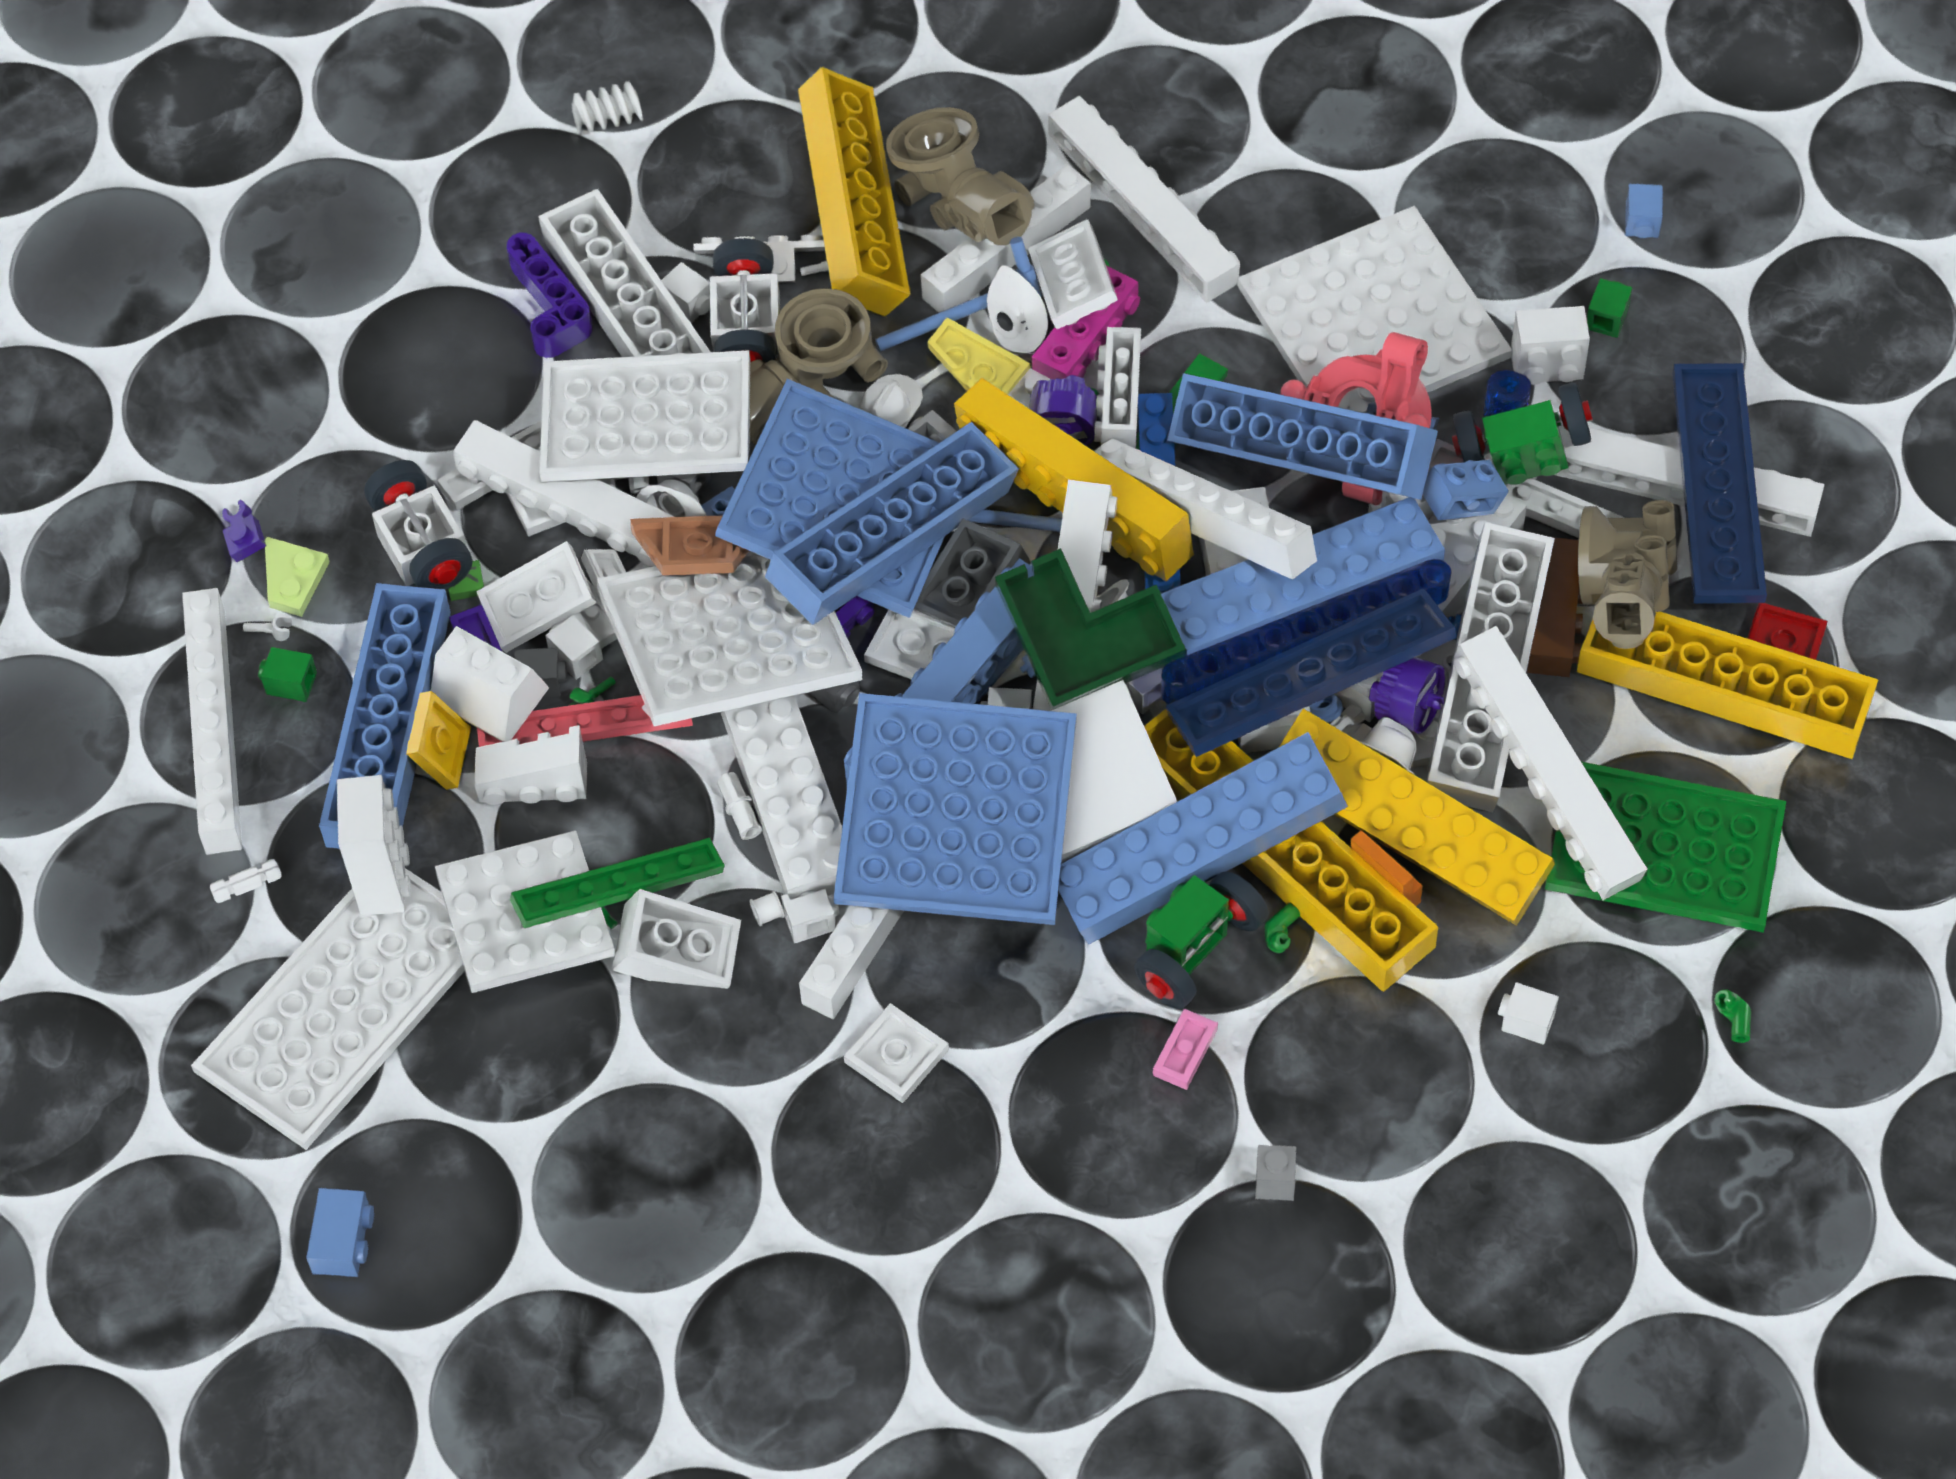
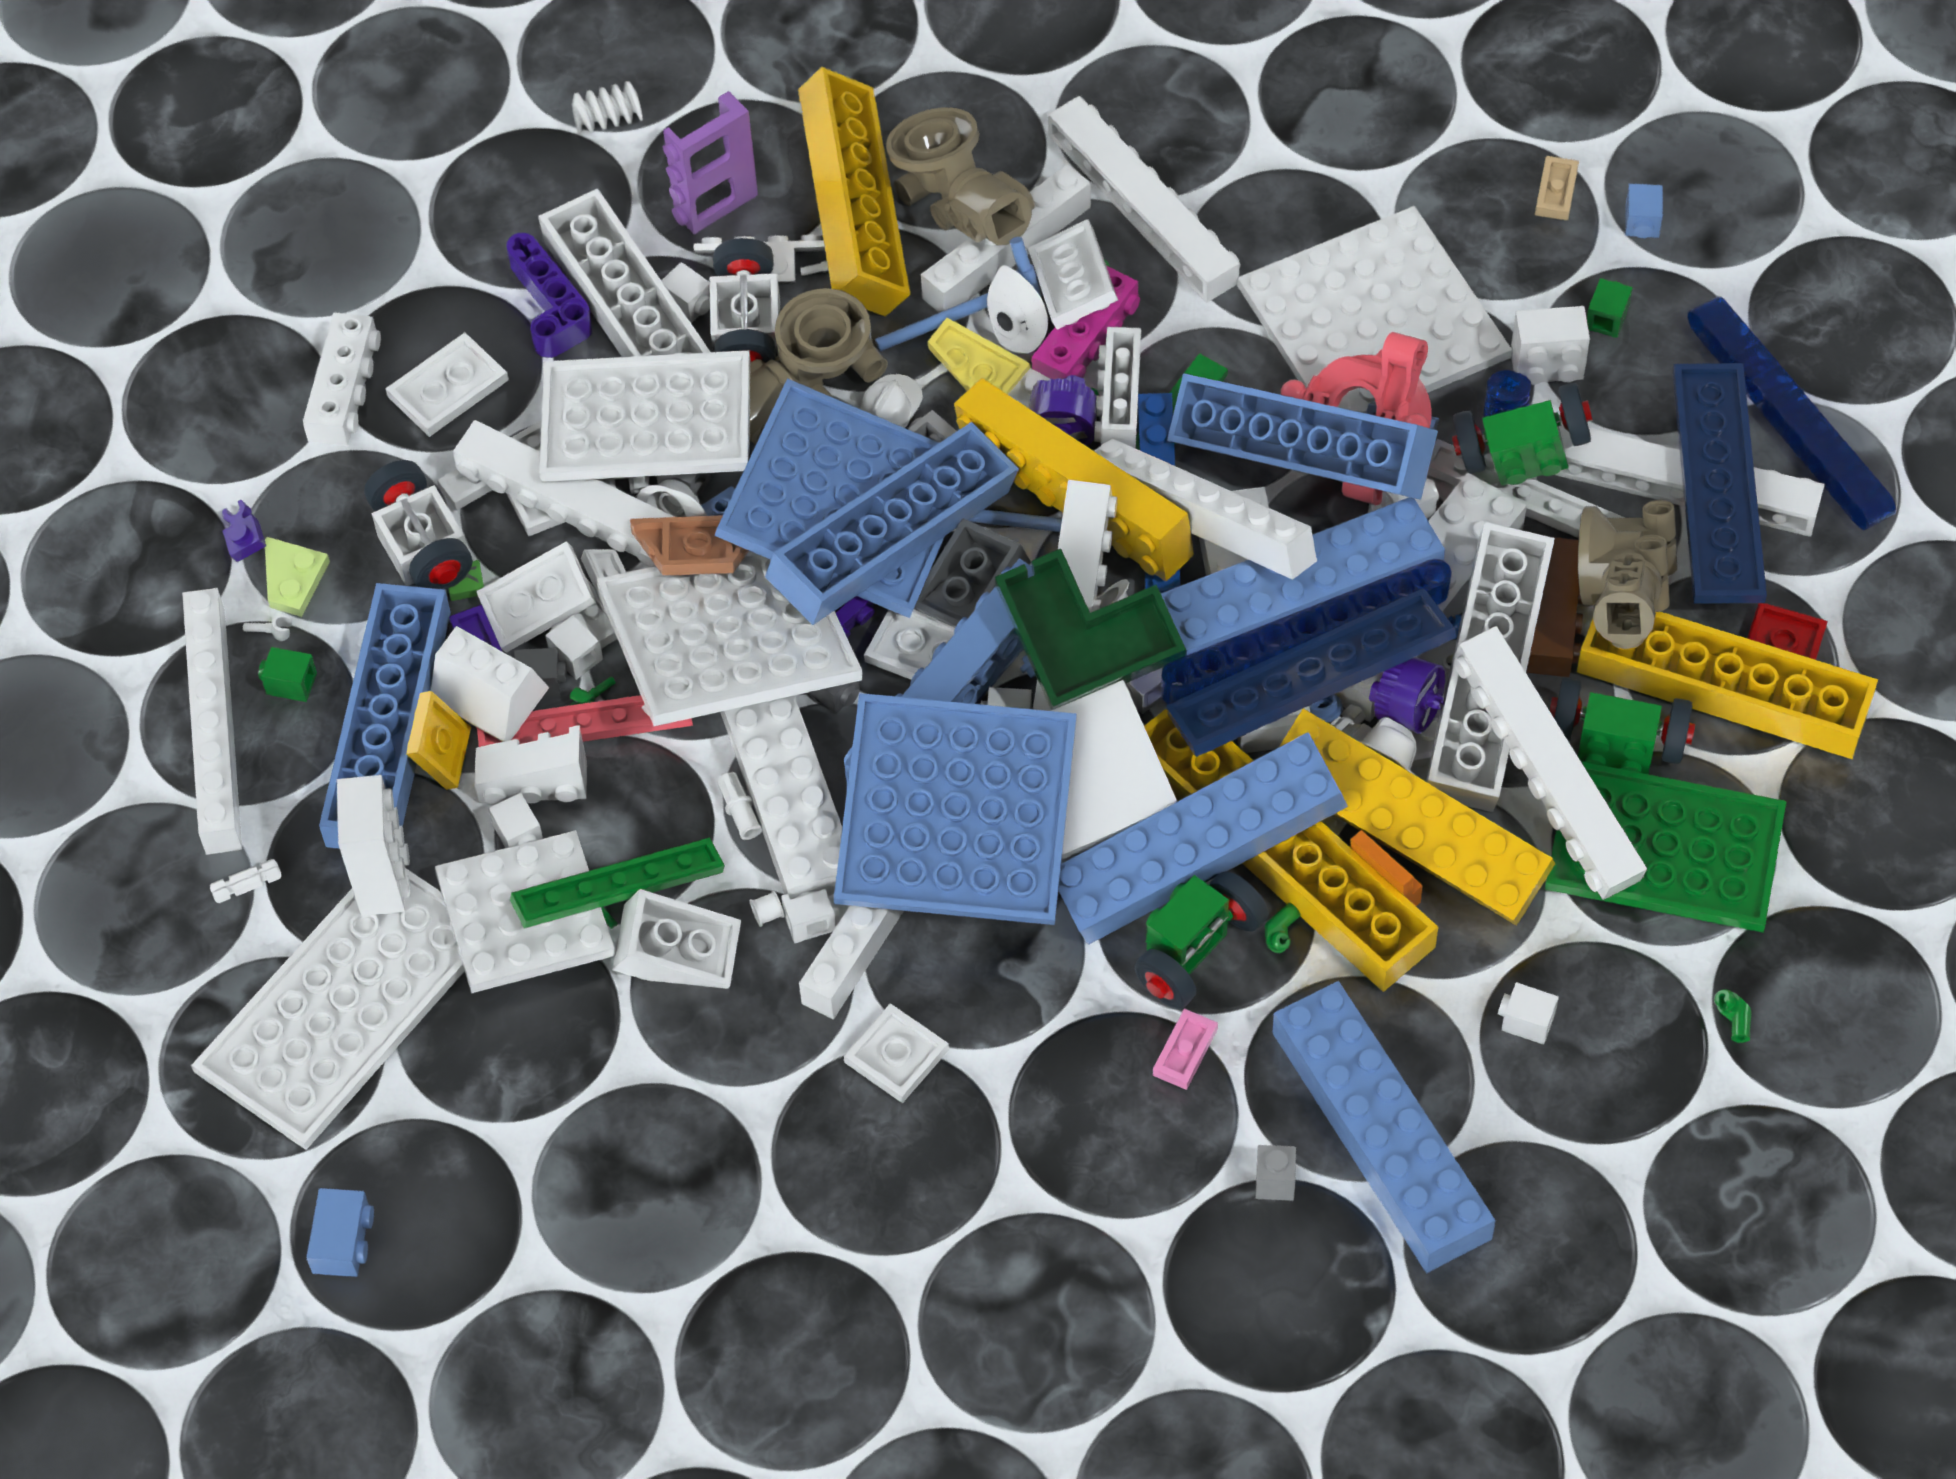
(341, 379): none -> white brick
(447, 384): none -> white plate
(515, 821): none -> white brick
(735, 165): none -> medium lavender window
(1383, 1127): none -> medium blue brick
(1464, 489): medium blue brick -> none
(1557, 188): none -> tan plate
(1622, 730): none -> green brick
(1793, 414): none -> clear blue beam

